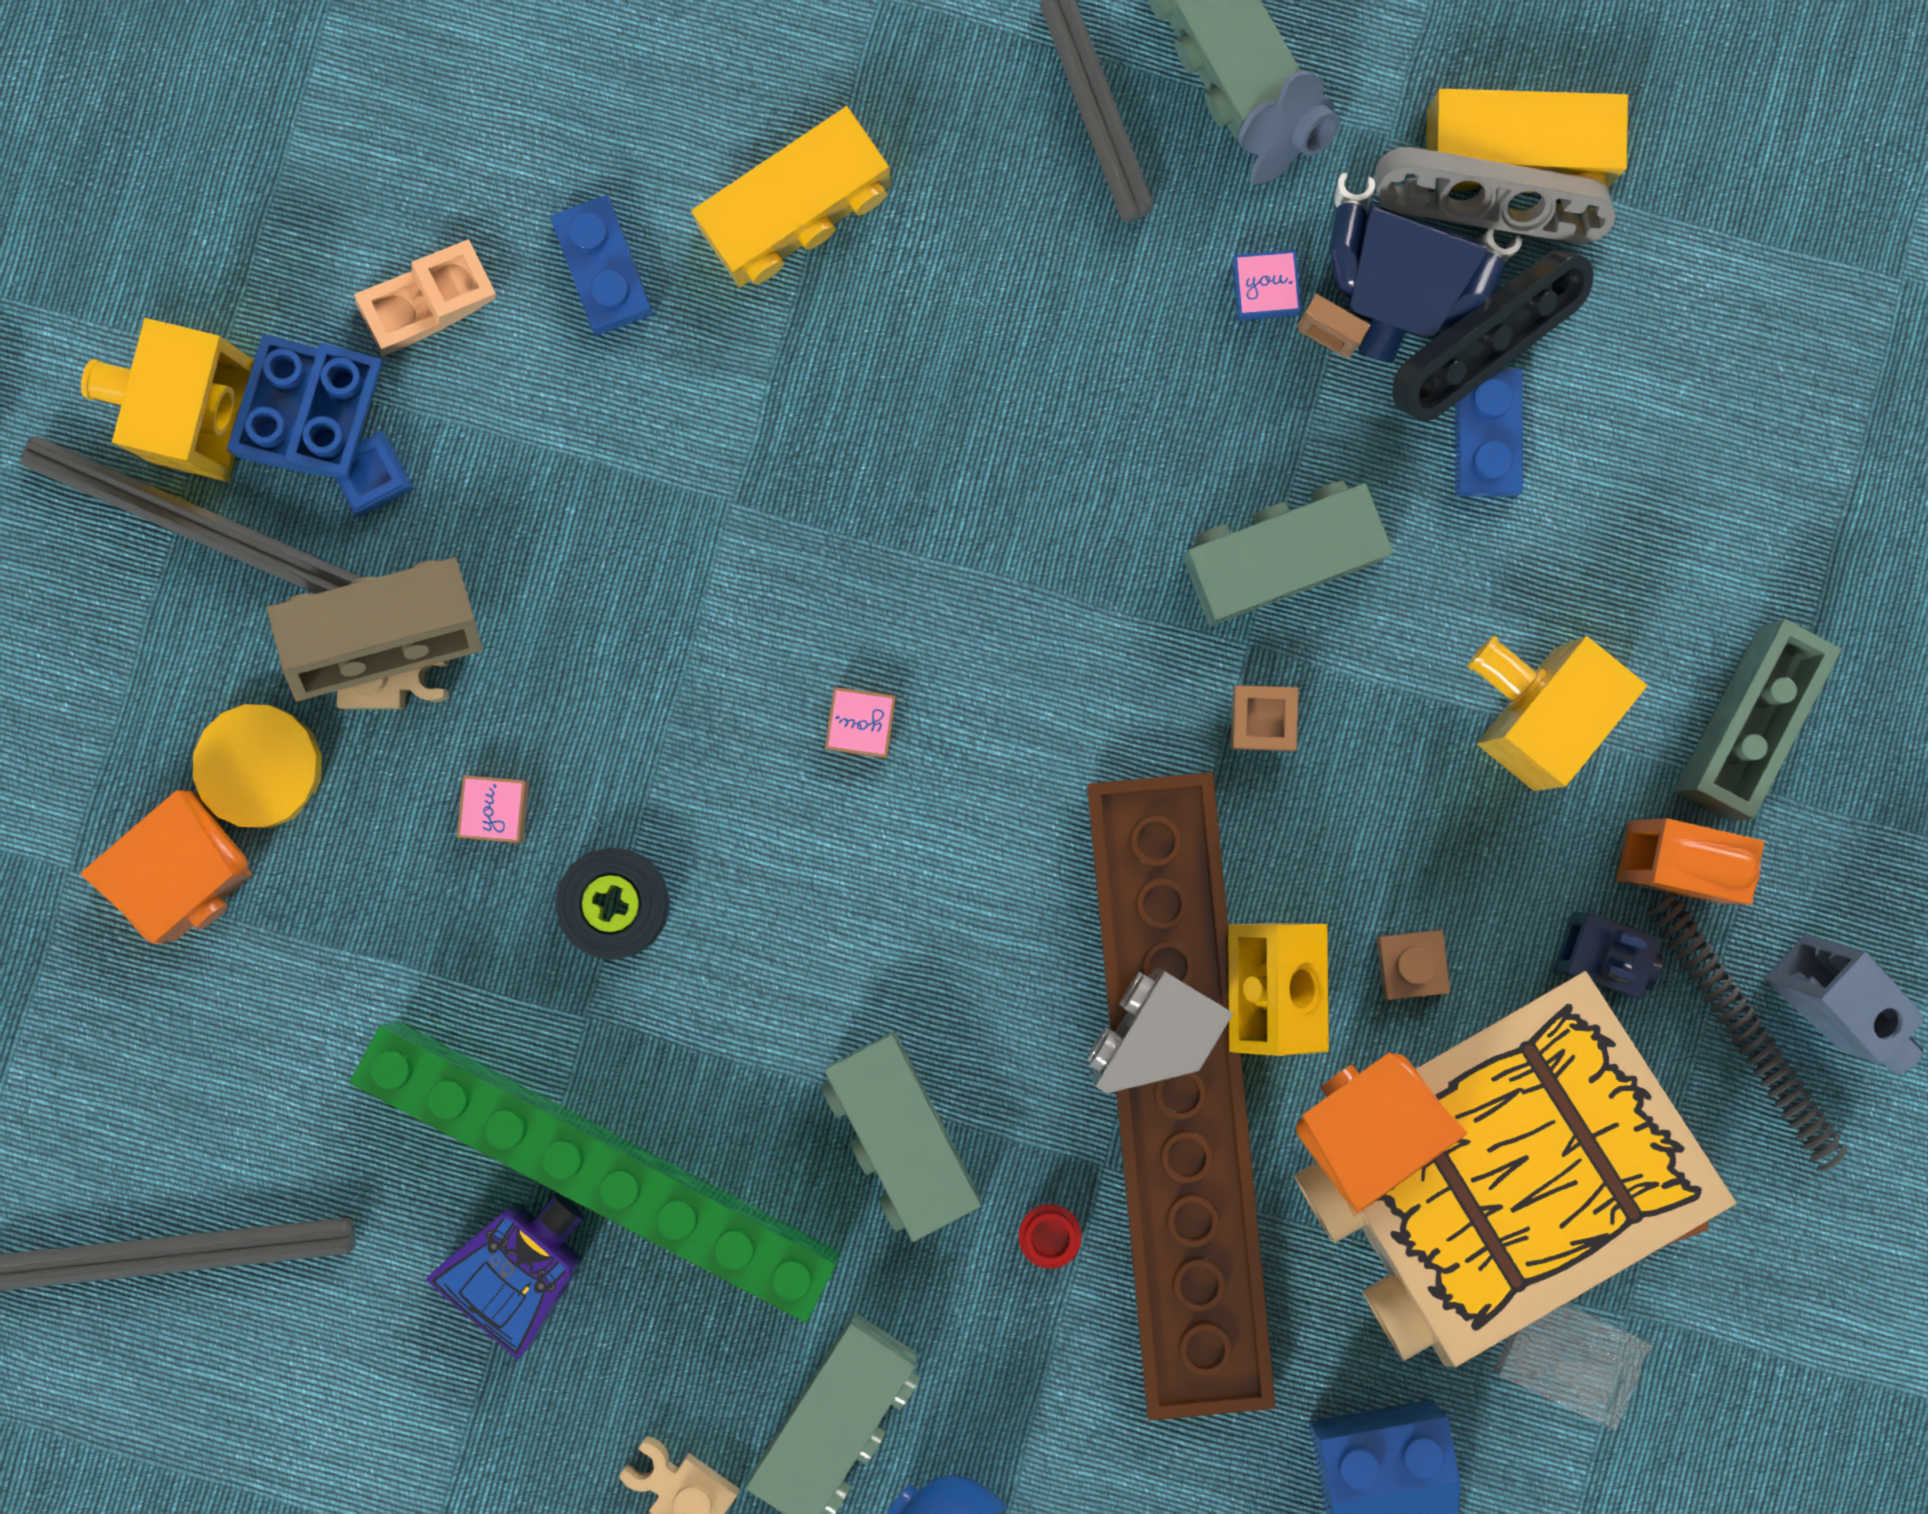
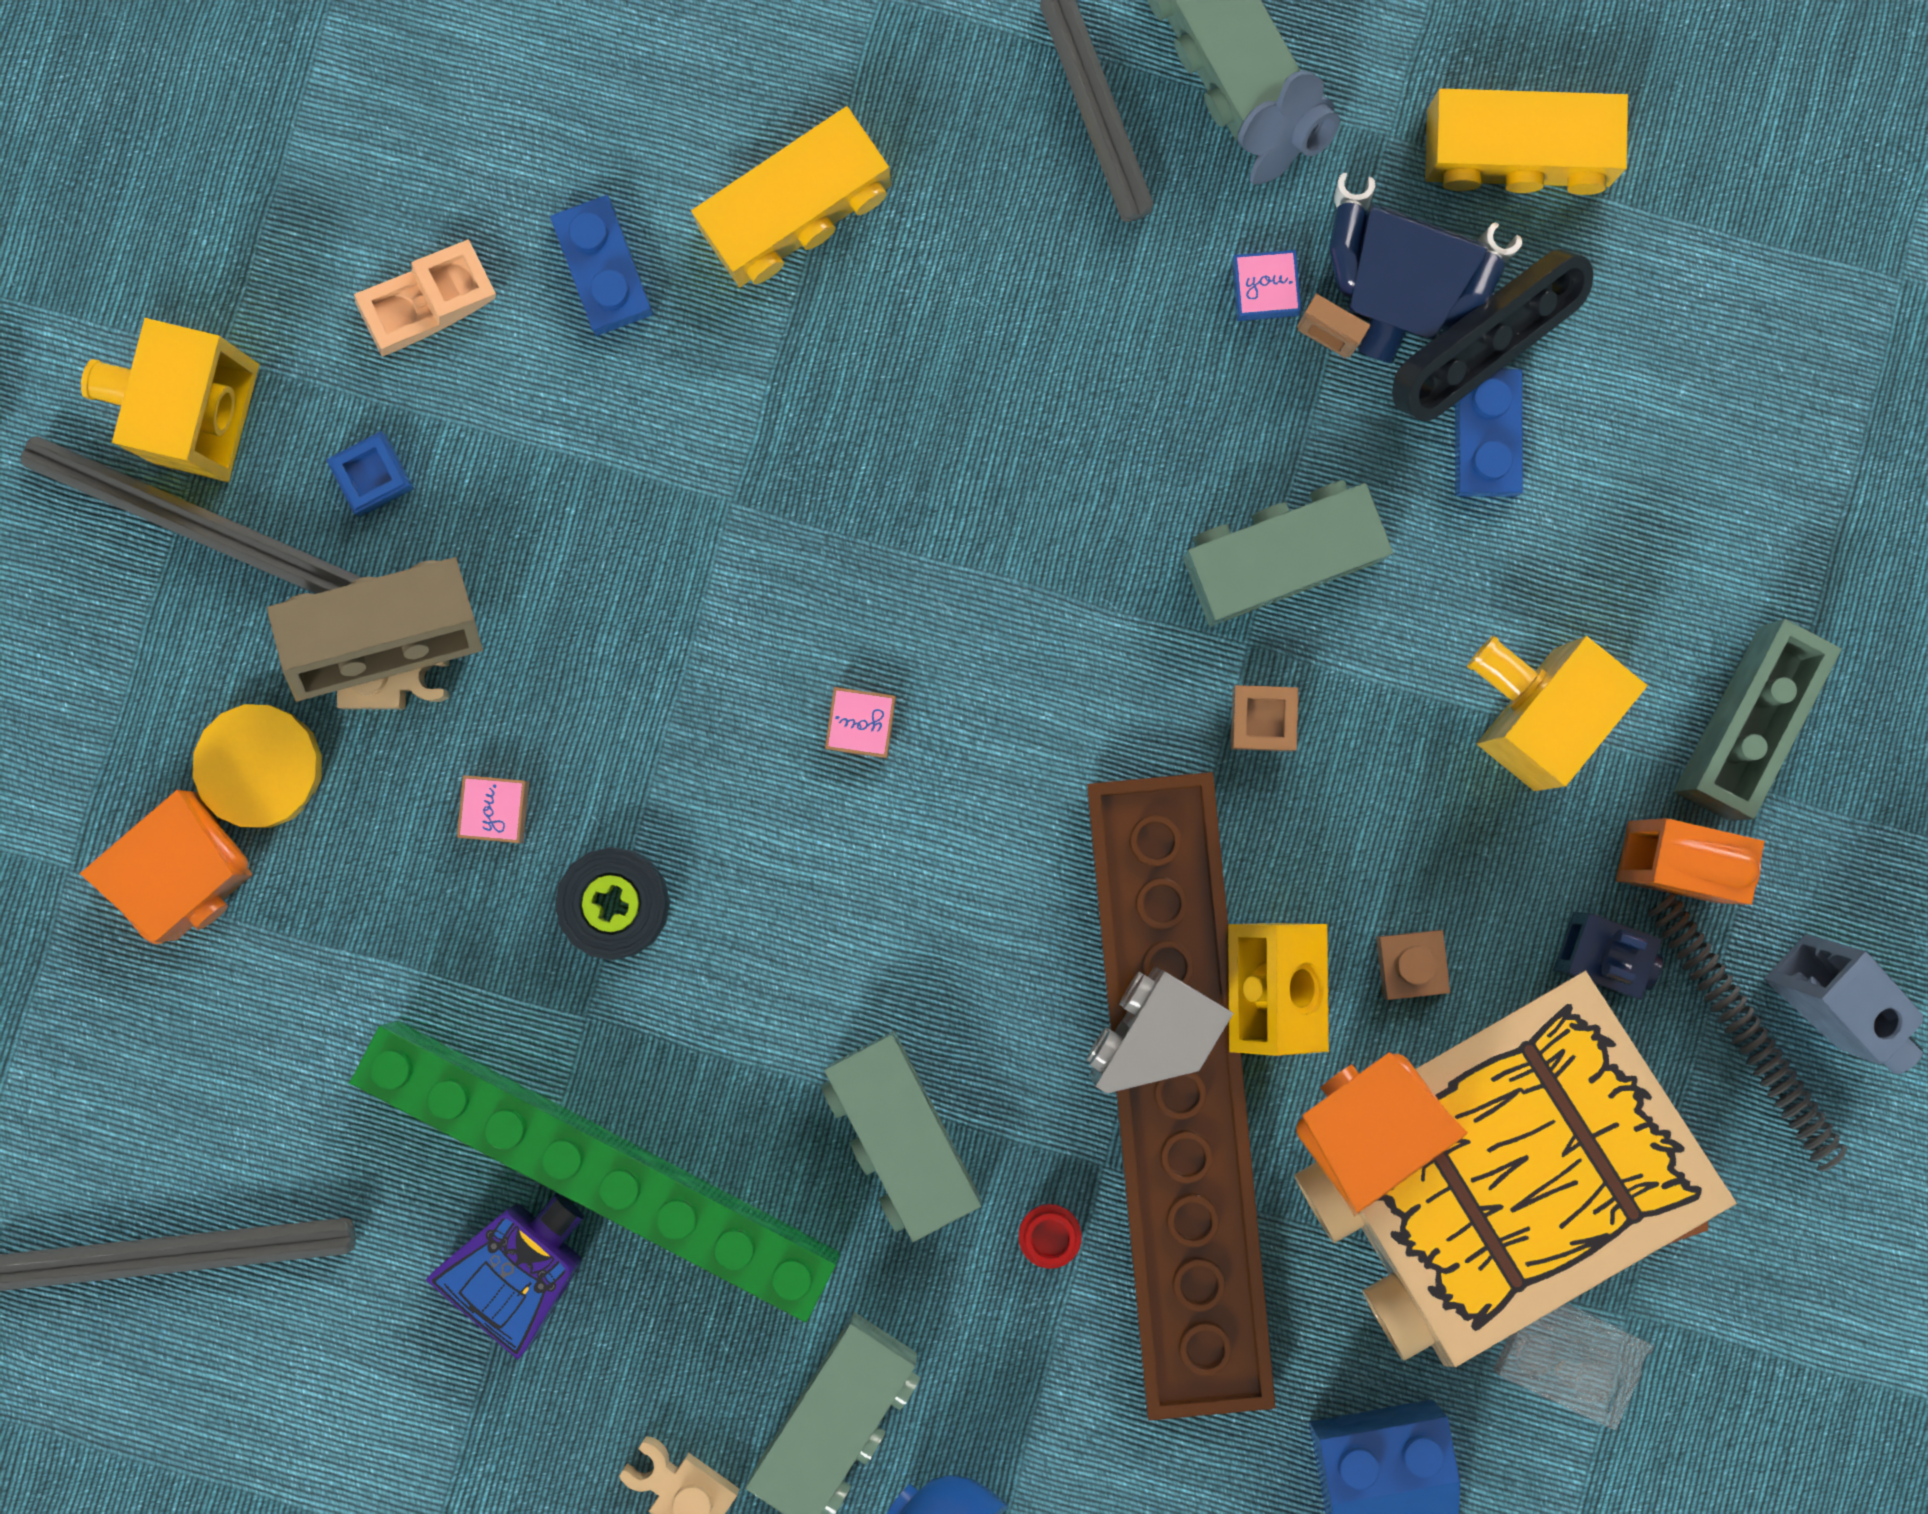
(304, 407): blue slope -> none
(1499, 185): light grey beam -> none

